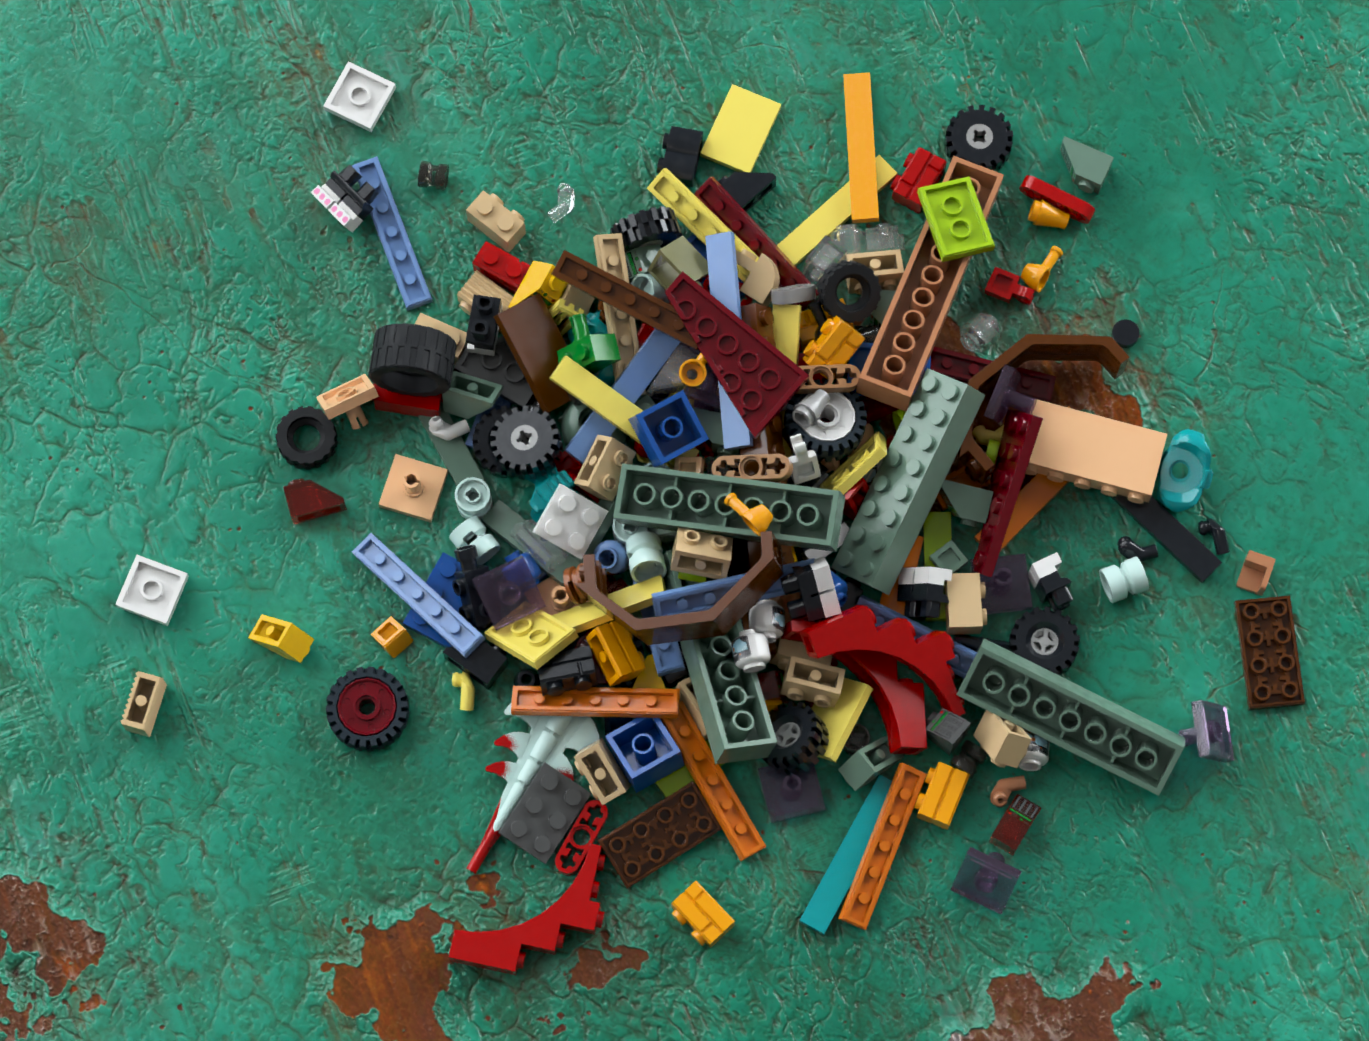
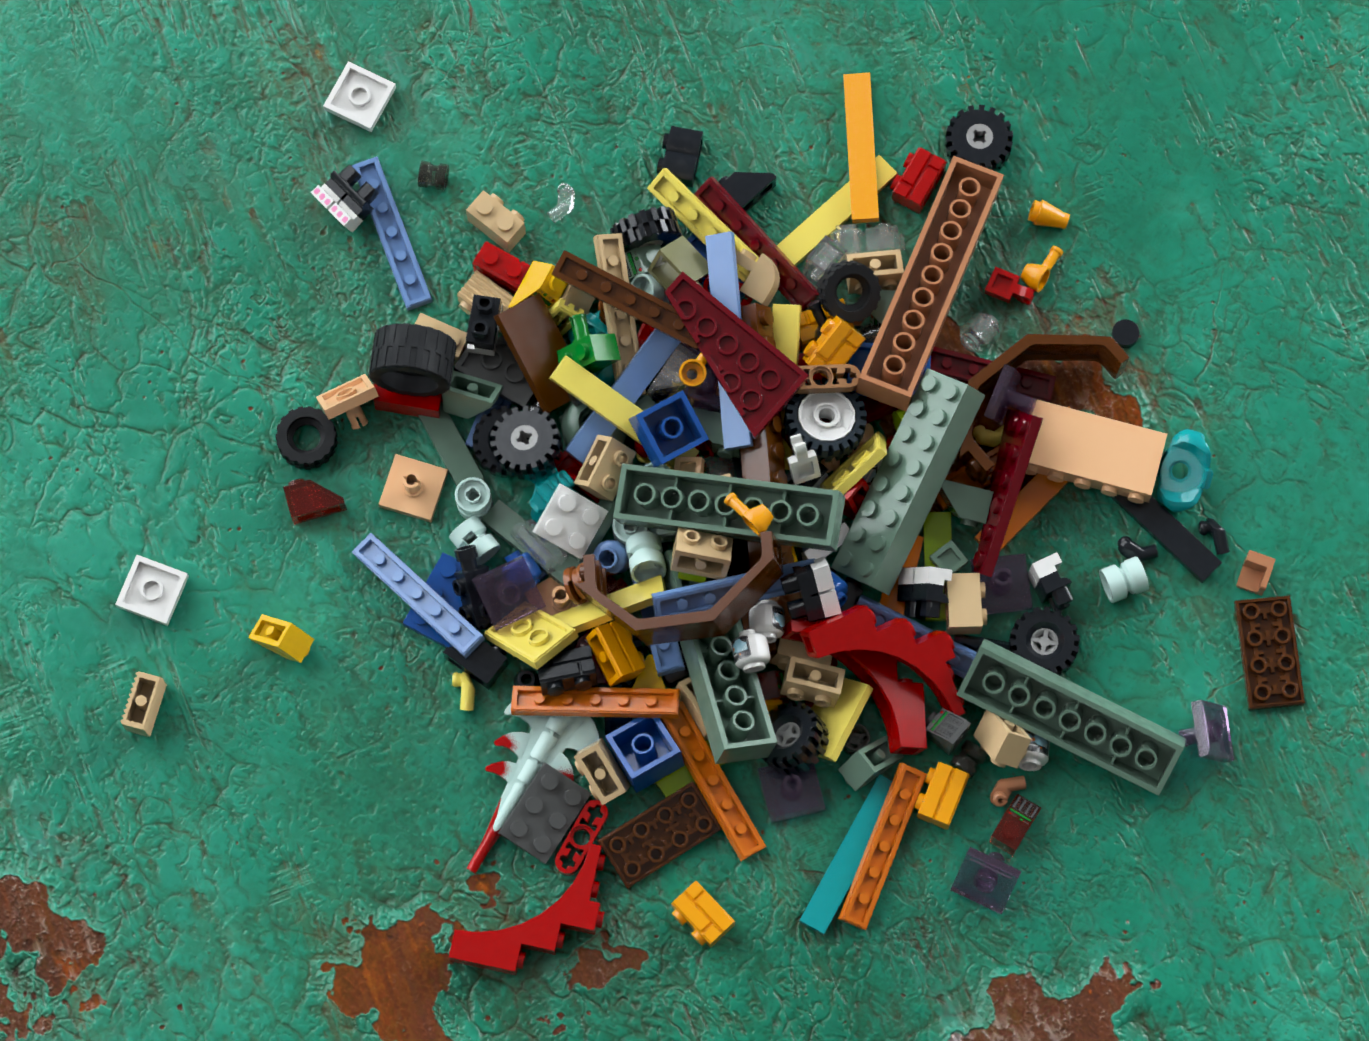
(361, 688): wheel -> none
(392, 637): light orange slope -> none
(446, 431): white arm -> none
(740, 130): light yellow tile -> none
(771, 460): medium nougat beam -> none
(793, 294): light grey beam -> none
(809, 410): light grey cone -> none
(955, 219): lime tile -> none
(992, 449): lime tile -> none
(1038, 190): red beam -> none
(1086, 165): sand green slope -> none

